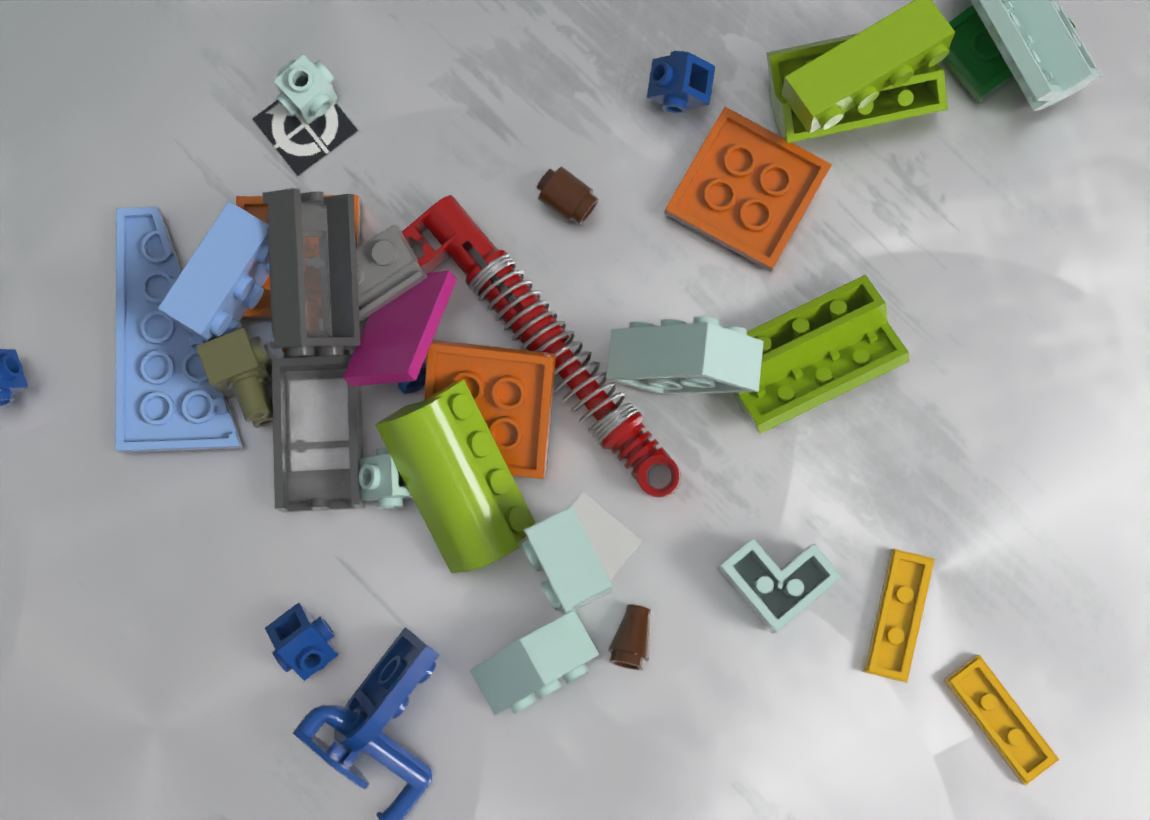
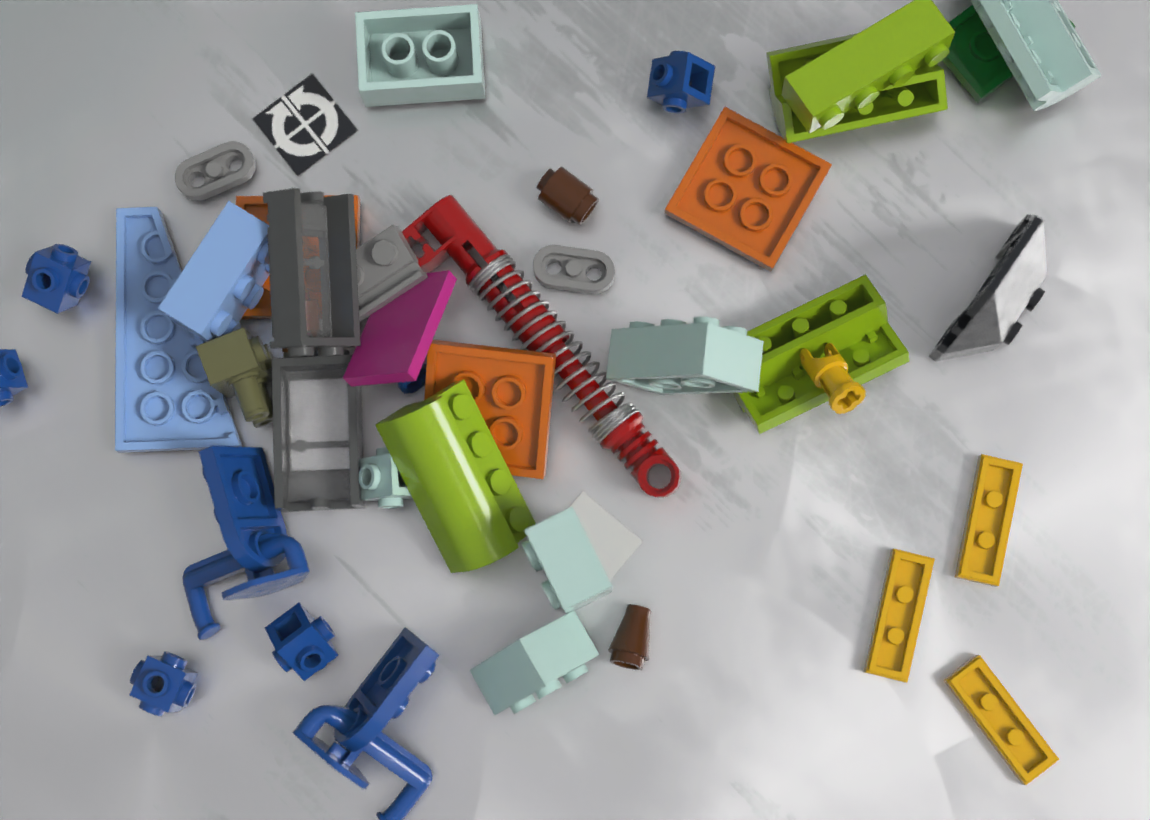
(56, 278): none -> blue brick
(177, 679): none -> blue brick
(215, 167): none -> light grey plate
(251, 530): none -> blue plate
(305, 88): light aqua brick -> none
(420, 55): none -> light aqua brick
(575, 265): none -> light grey plate
(776, 593): light aqua brick -> none
(833, 376): none -> yellow piece
(988, 520): none -> yellow tile
(1002, 297): none -> wedge

